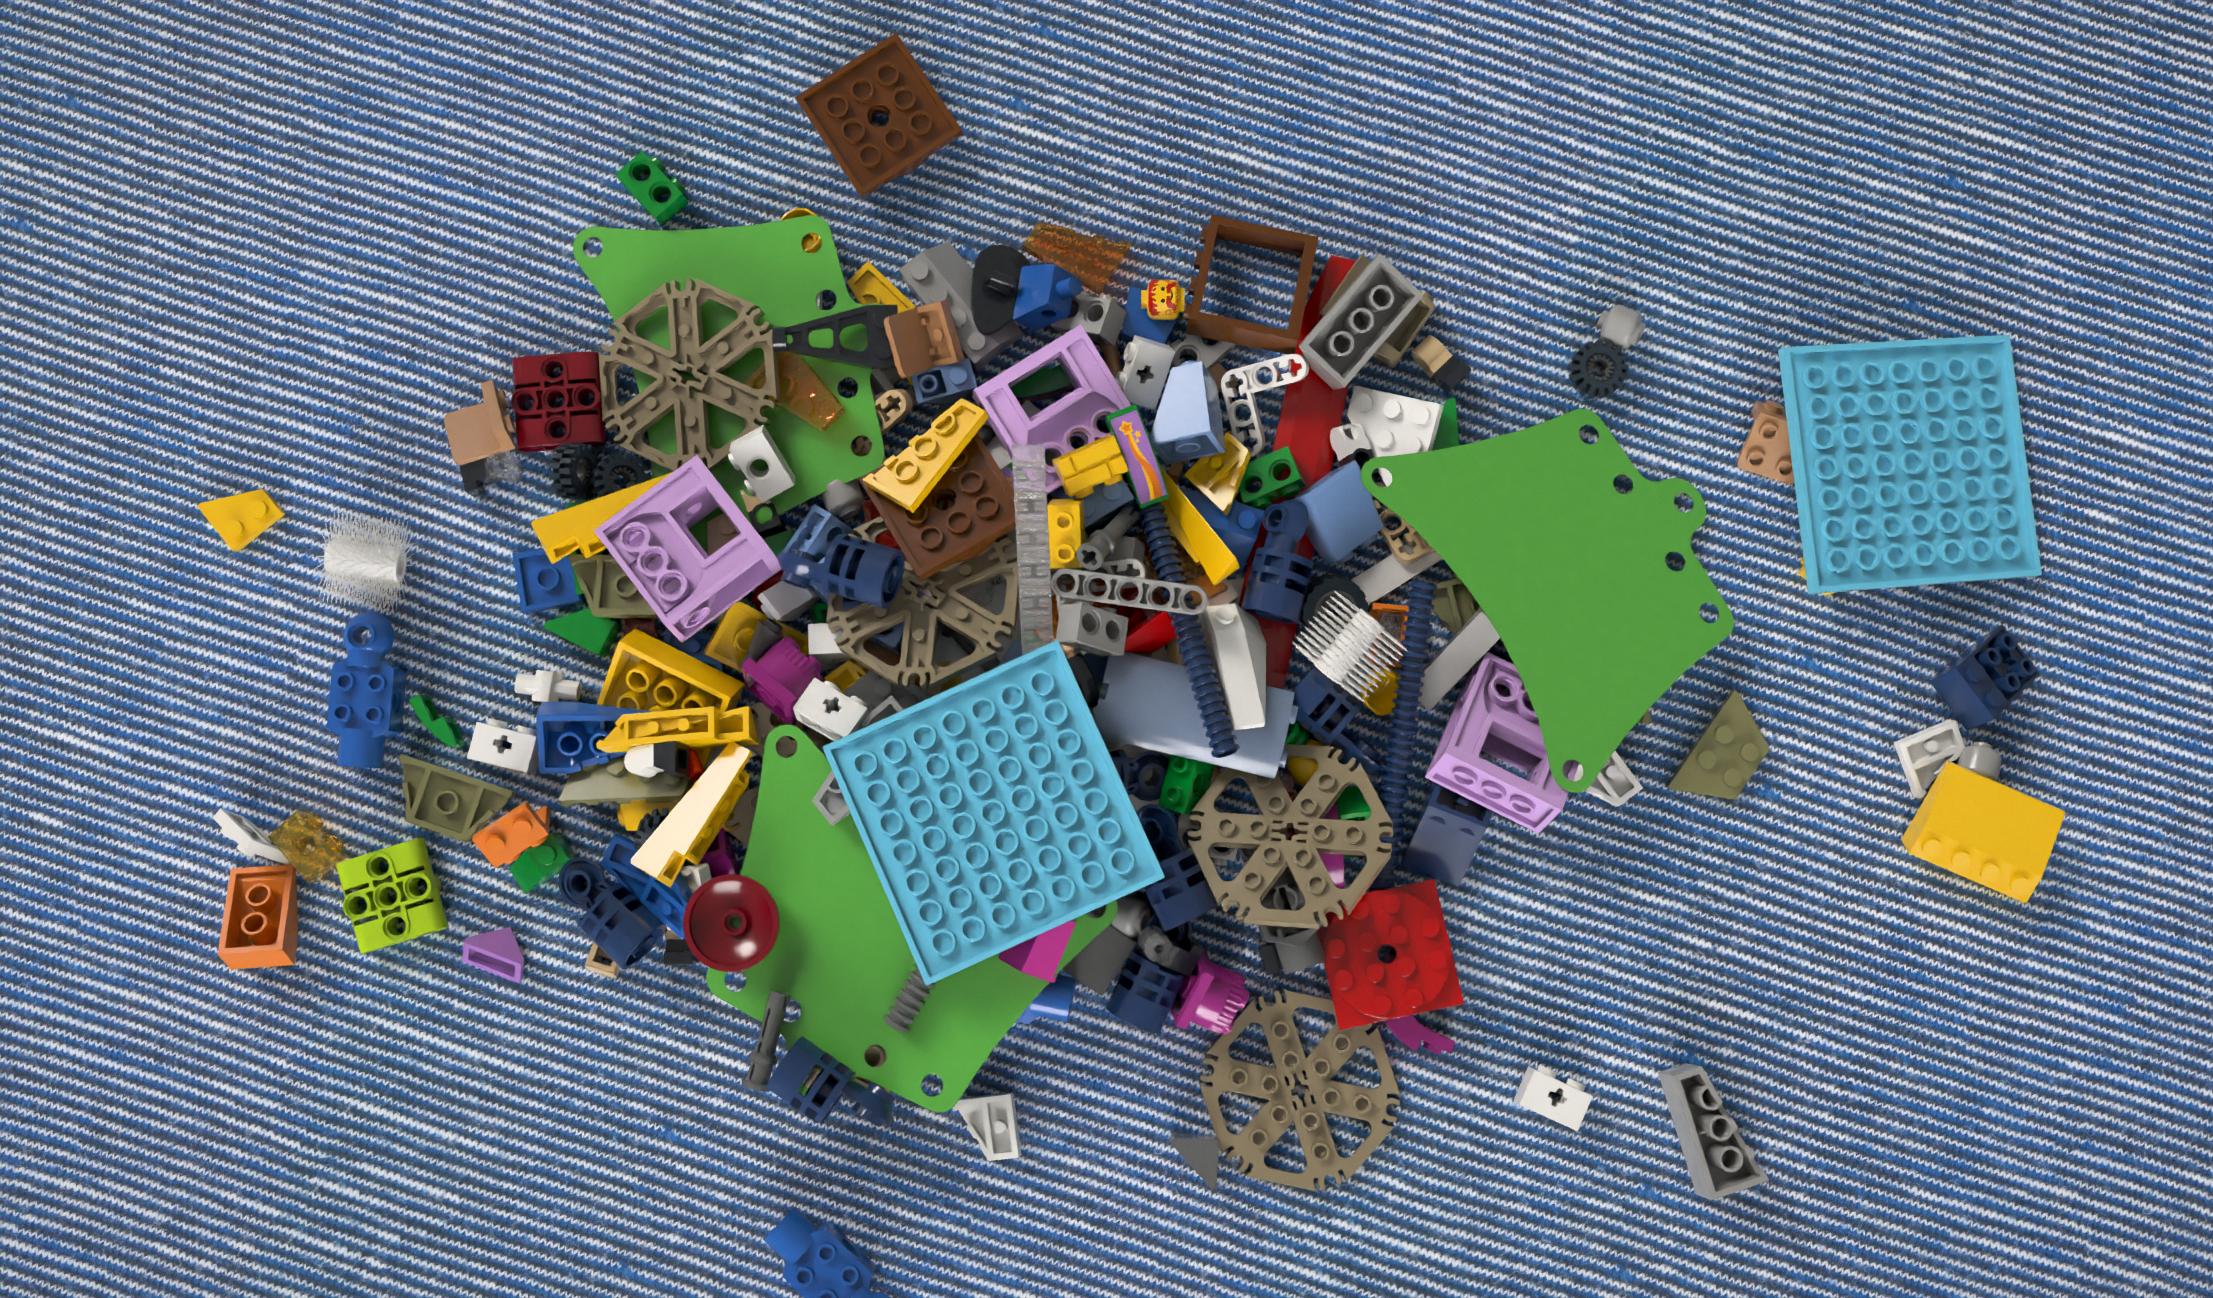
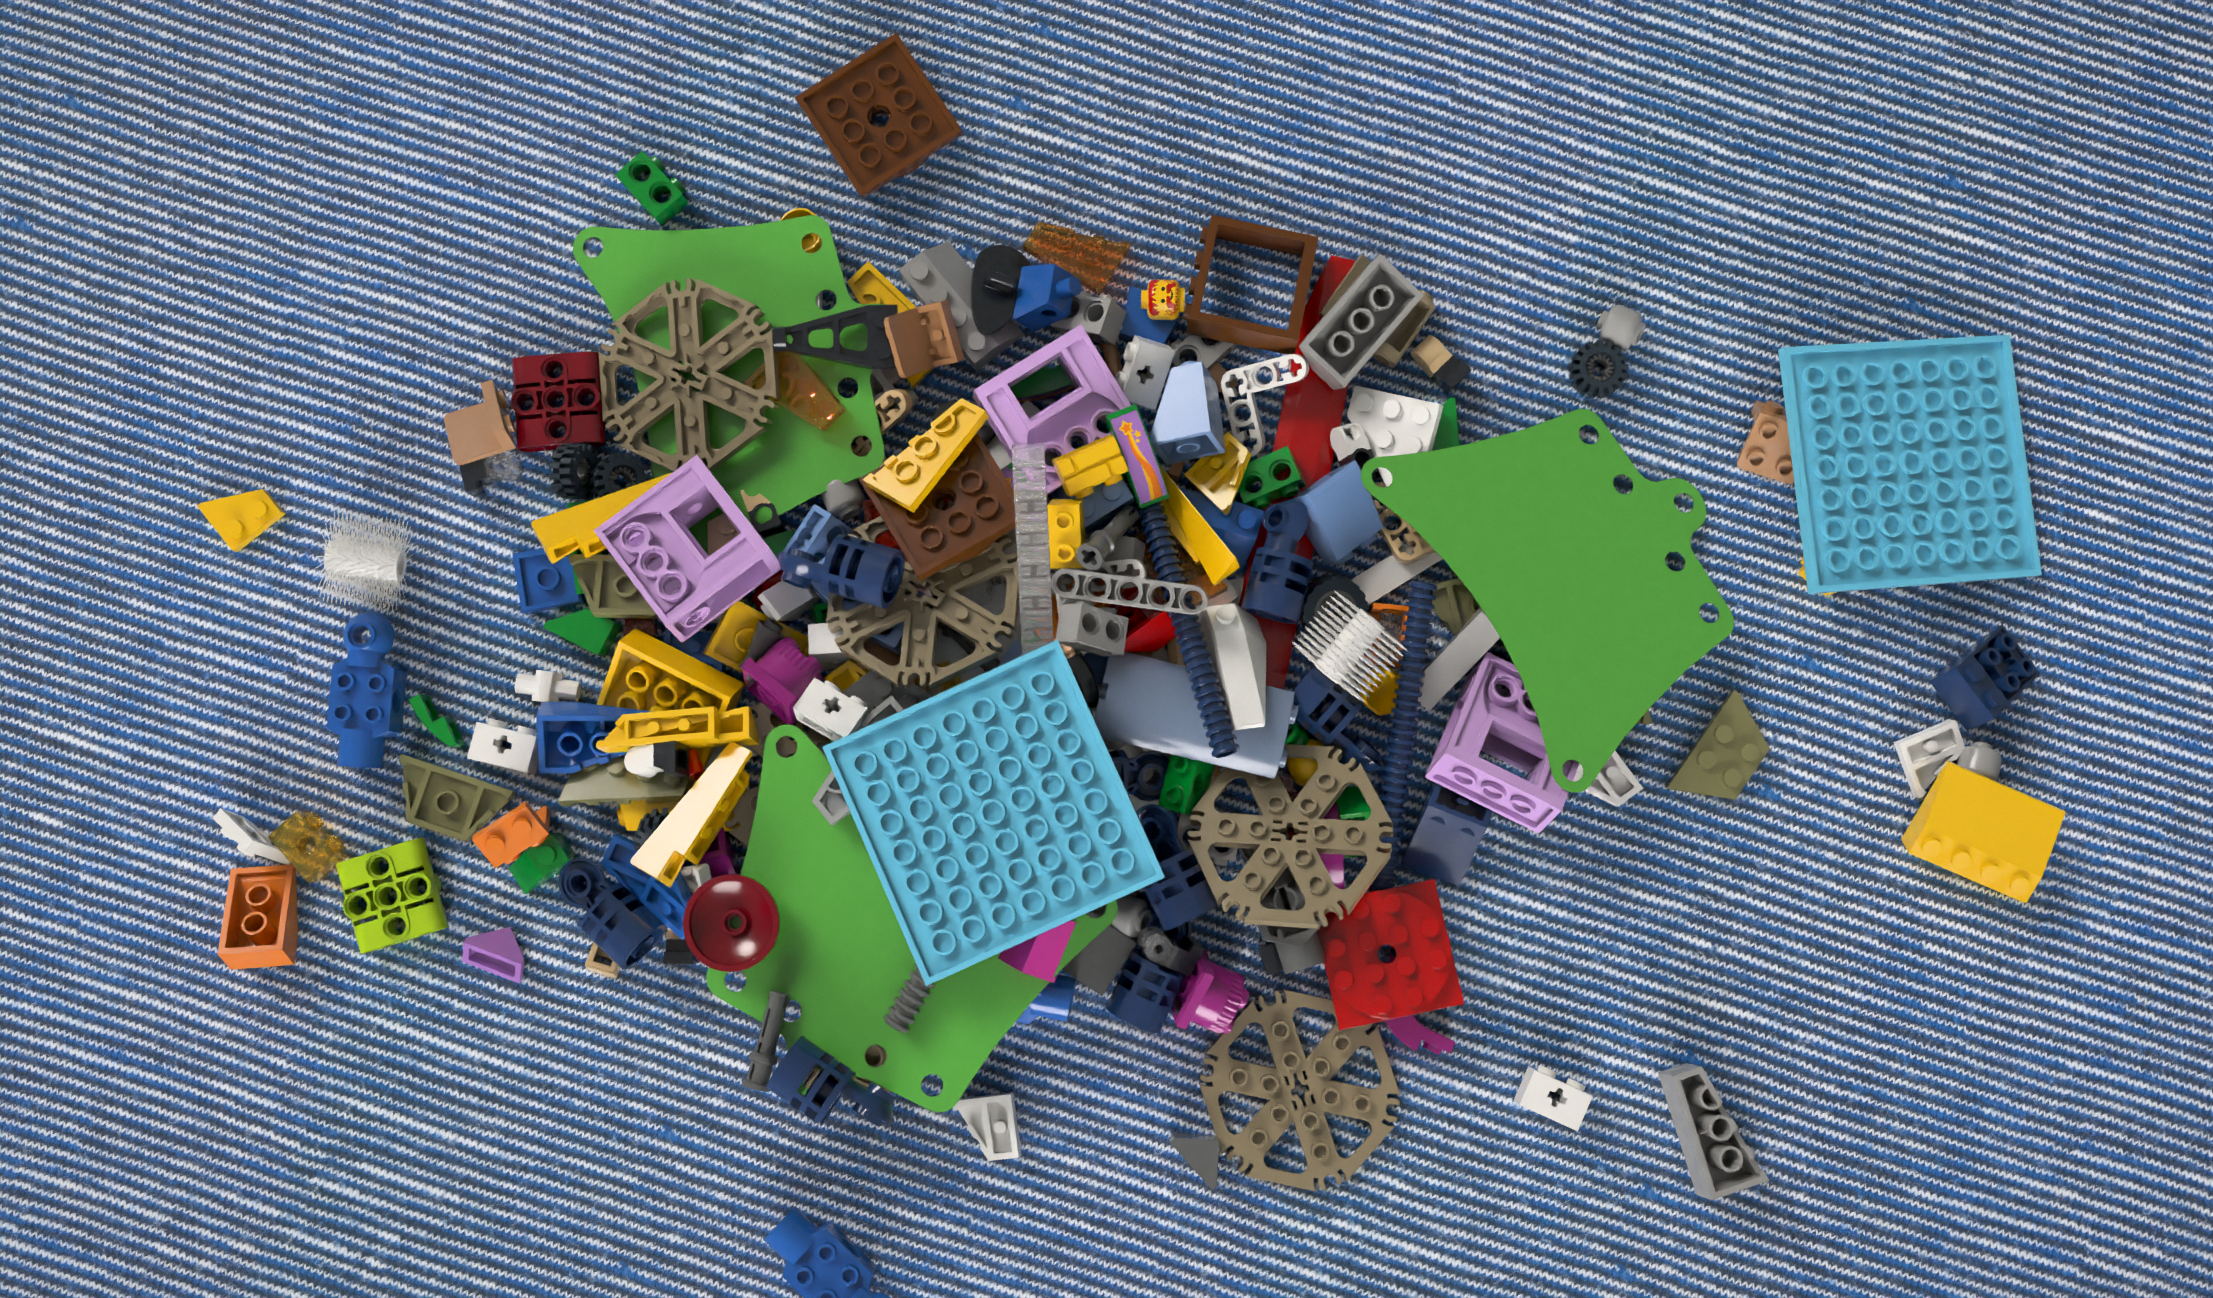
(760, 445): white brick -> none
(945, 383): medium blue slope -> none

